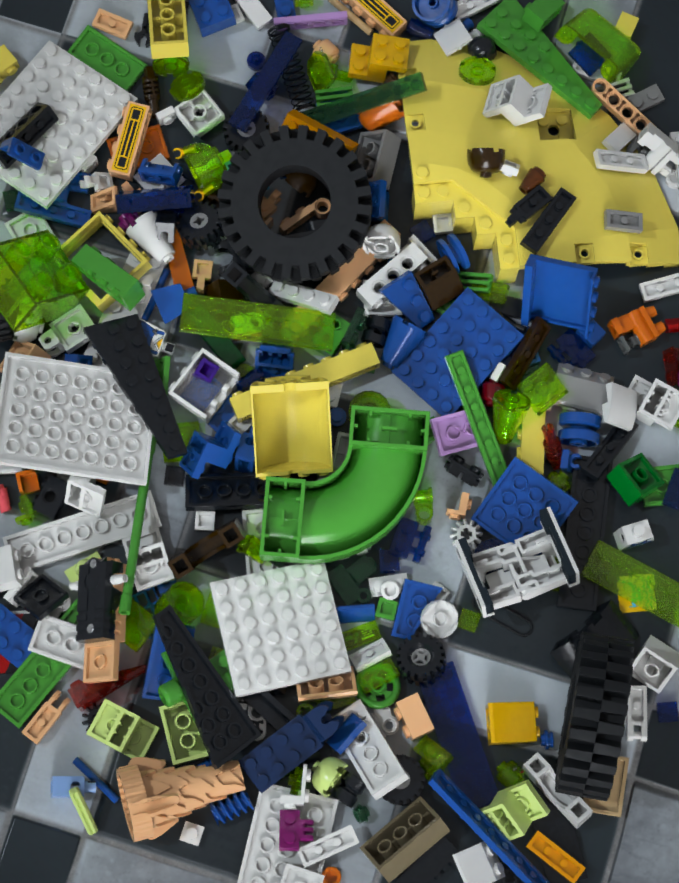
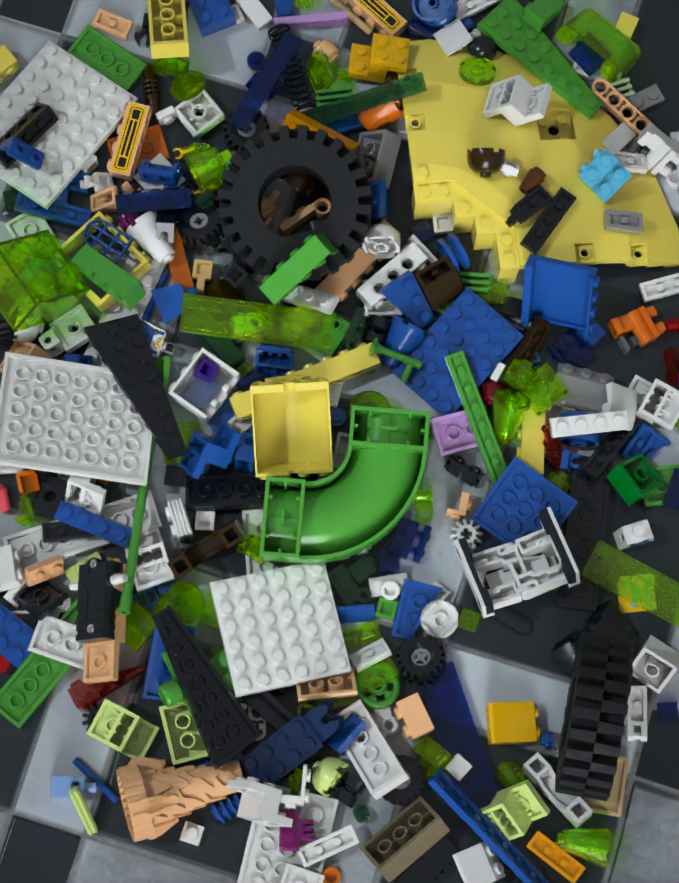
(44, 570): none -> light nougat plate
(45, 718): light nougat hinge -> none
(62, 532): none -> black tile
(93, 524): none -> blue plate
(107, 247): none -> blue window
(181, 526): none -> white brick
(205, 199): none -> clear green plate
(259, 802): none -> white bracket
(297, 268): none -> bright green wedge
(411, 362): none -> bright green piece
(458, 767): none -> white tile
(519, 374): none -> clear neon green brick
(587, 843): none -> clear neon green cone
(589, 423): none -> white plate
(604, 174): none -> medium azure plate
(644, 441): none -> blue wing

